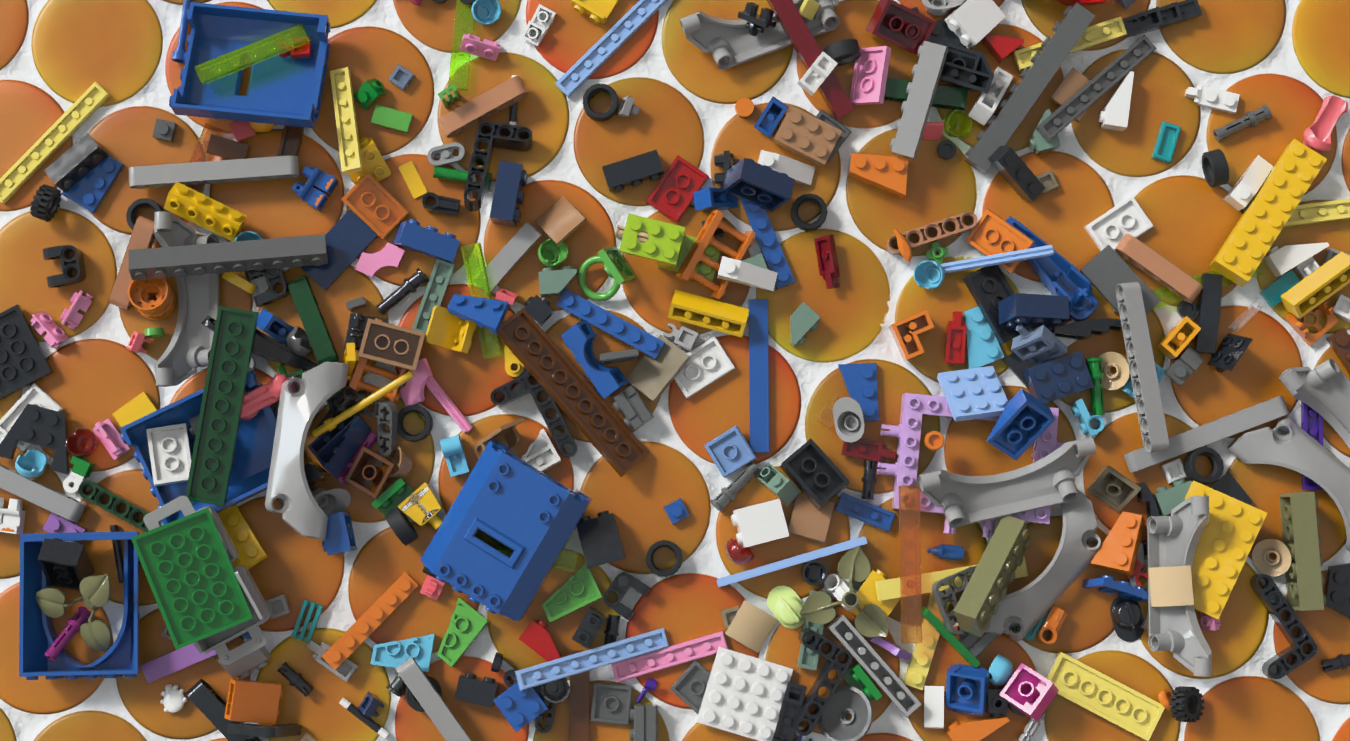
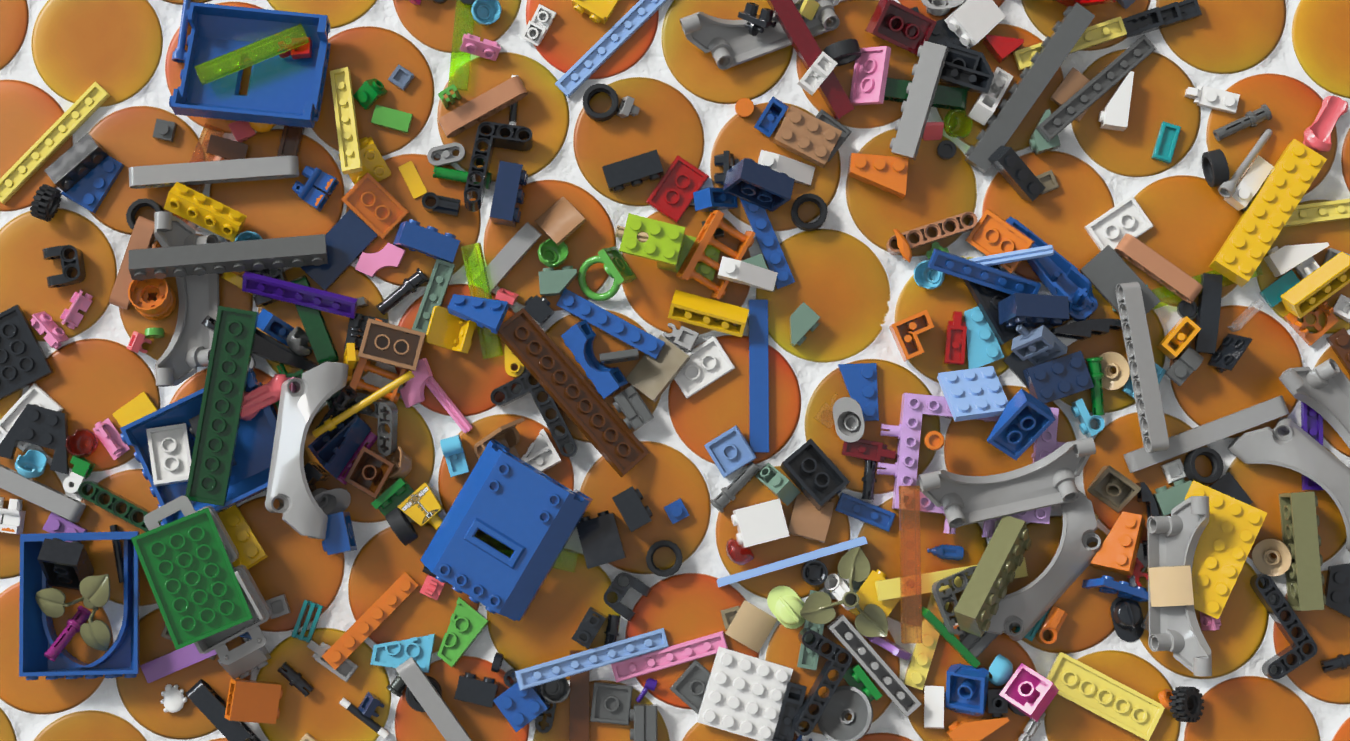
(264, 731): black beam -> none
(299, 294): none -> dark purple plate
(428, 423): black tyre -> none
(540, 640): red slope -> none
(573, 595): bright green wing -> none
(632, 509): none -> black brick
(828, 260): dark red hinge -> none
(981, 274): none -> blue plate
(1227, 188): none -> light grey piece

